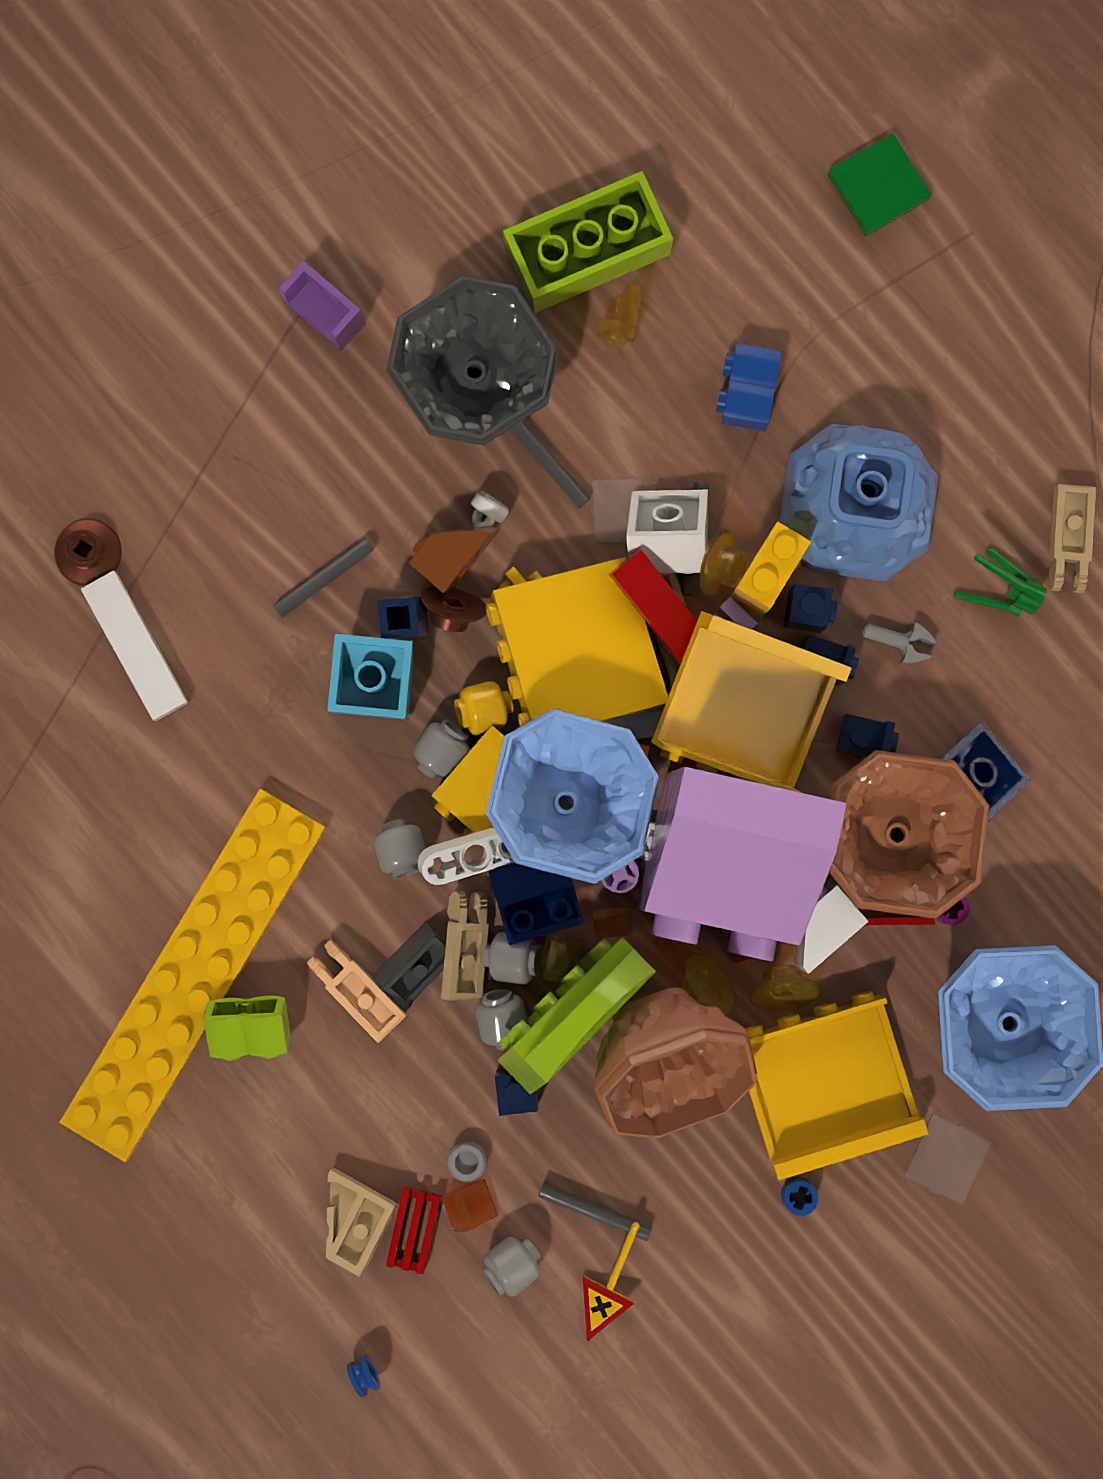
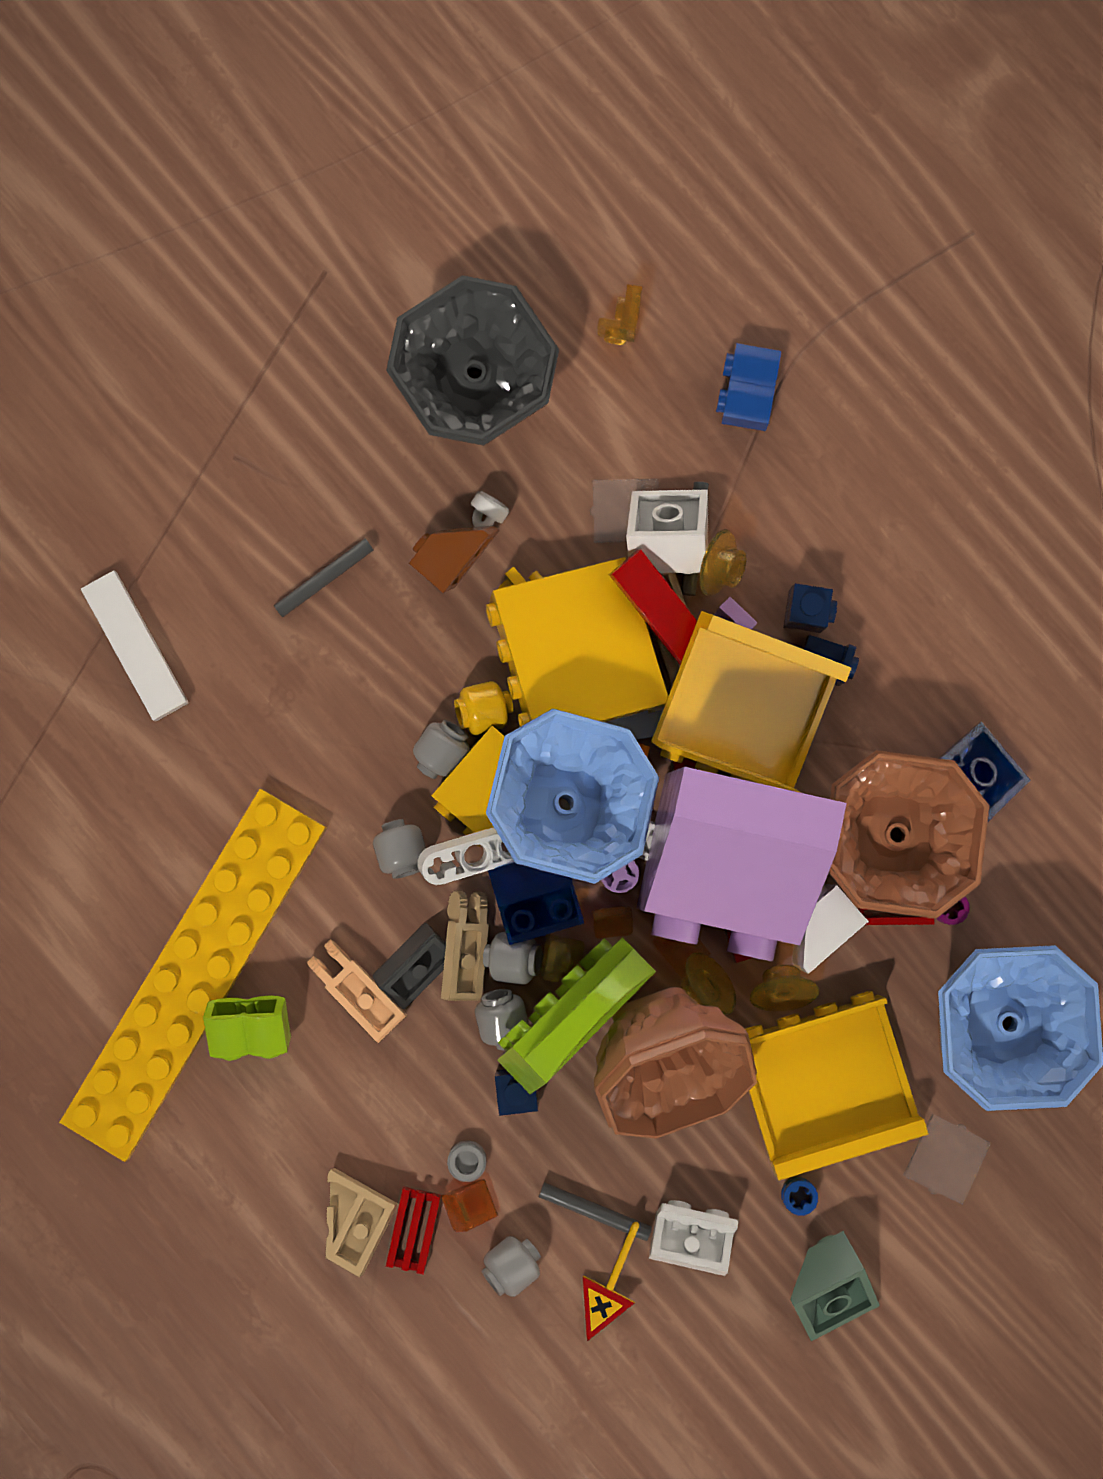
(100, 561): copper piece -> none
(322, 305): medium lavender panel -> none
(363, 1376): blue bush -> none
(371, 677): medium azure slope -> none
(402, 617): dark blue brick -> none
(453, 608): copper piece -> none
(550, 464): dark grey bar -> none
(588, 241): lime brick -> none
(693, 1237): none -> white bracket
(769, 570): yellow brick -> none
(831, 1287): none -> sand green slope
(845, 527): medium blue rock -> none
(864, 736): dark blue bracket -> none
(879, 185): green tile -> none
(901, 640): light grey bar -> none
(1023, 592): green plant -> none
(1071, 534): tan hinge -> none

